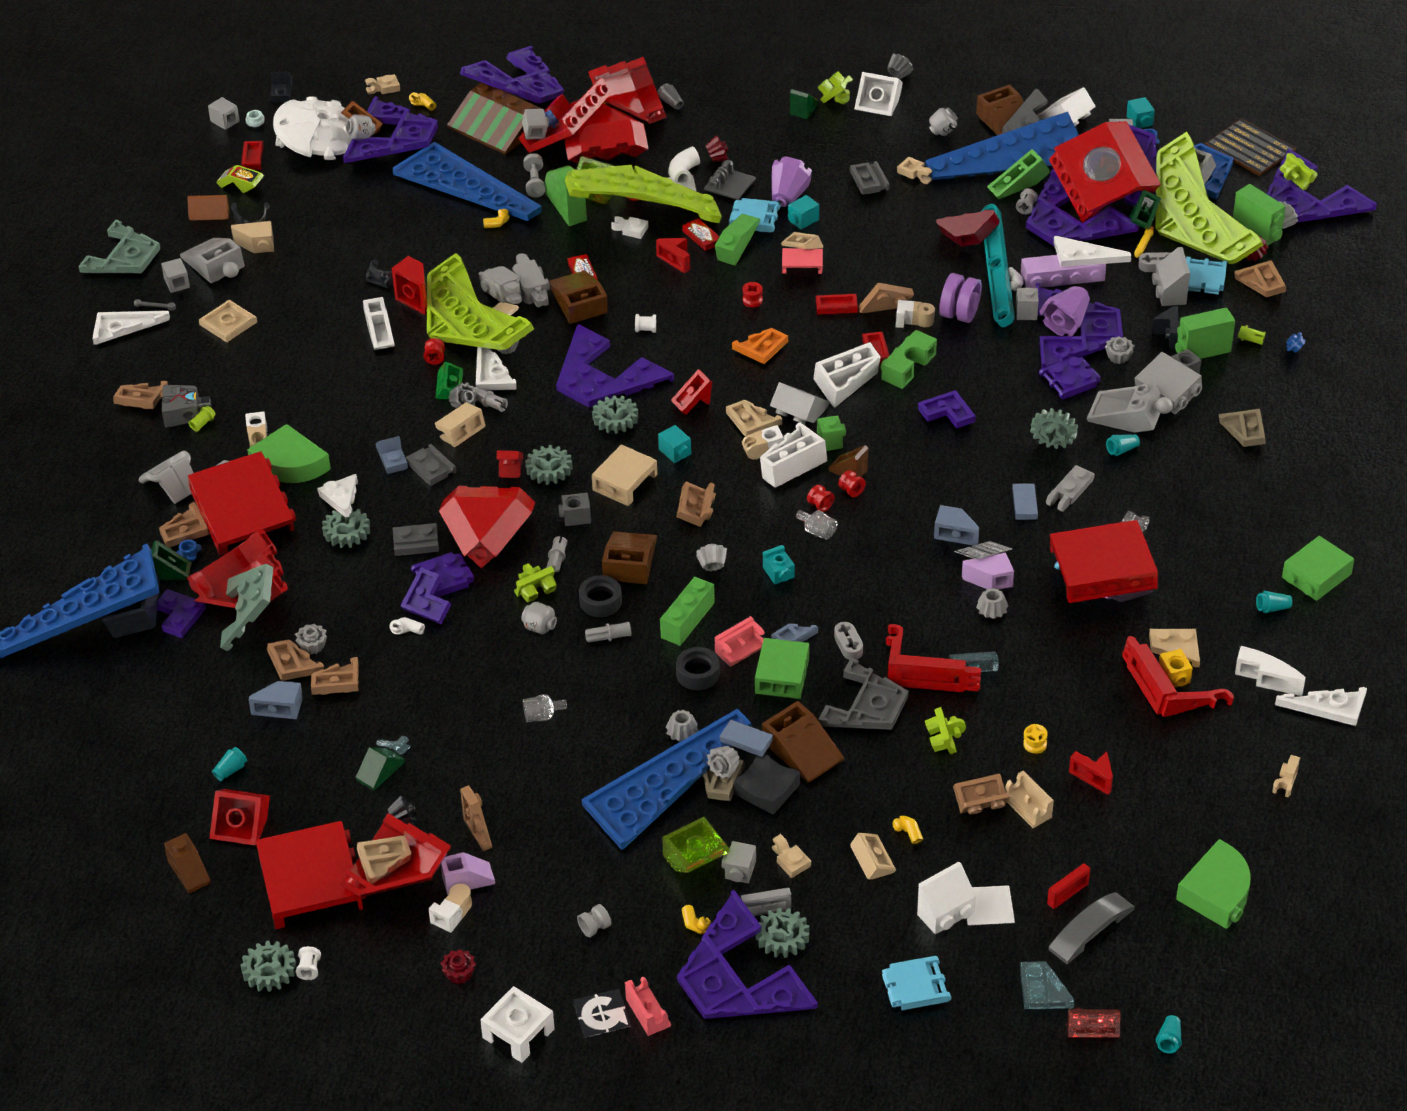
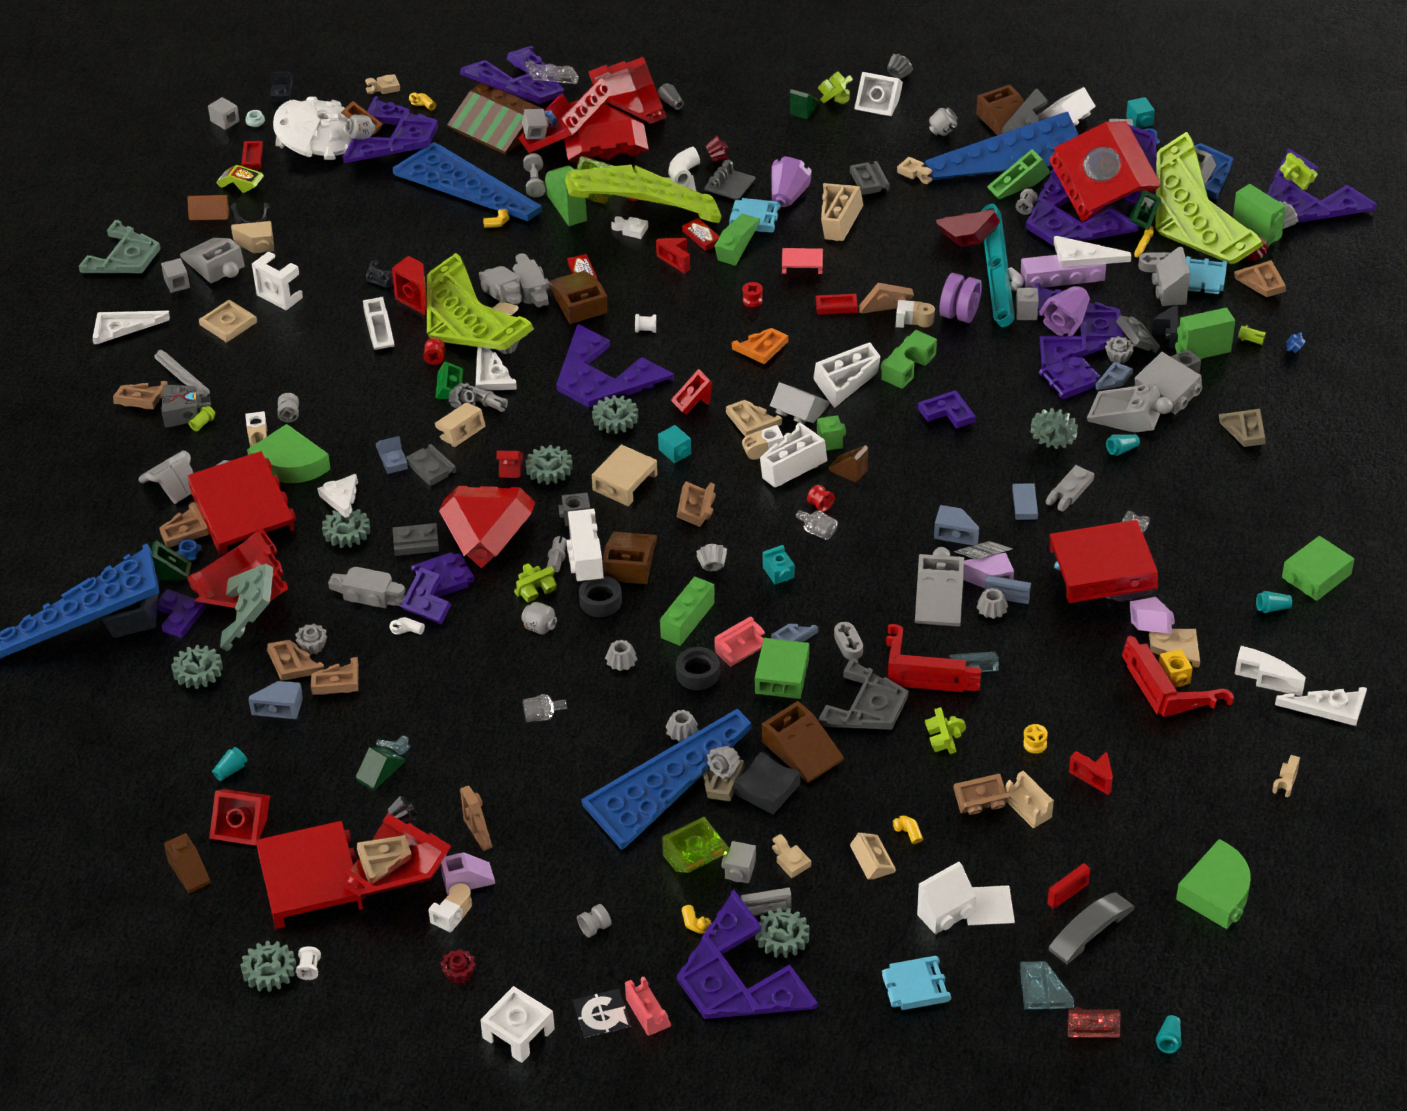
(171, 306): dark grey hinge -> none
(181, 373): none -> light grey axle
(197, 666): none -> sand green gear
(273, 283): none -> white panel
(288, 407): none -> light grey wheel
(368, 587): none -> light grey hinge
(551, 73): none -> clear plate
(584, 545): none -> white wedge
(608, 632): light grey axle -> none
(621, 655): none -> light grey piece
(746, 738): sand blue tile -> none
(803, 212): teal brick -> none
(803, 241): tan slope -> none
(840, 209): none -> tan wedge
(852, 483): red wheel -> none
(878, 342): red tile -> none
(939, 588): none -> light grey slope
(1012, 589): none -> sand blue tile
(1114, 376): none -> sand blue tile
(1138, 333): none -> dark grey plate
(1151, 615): none -> lavender slope
(1250, 146): piece -> none

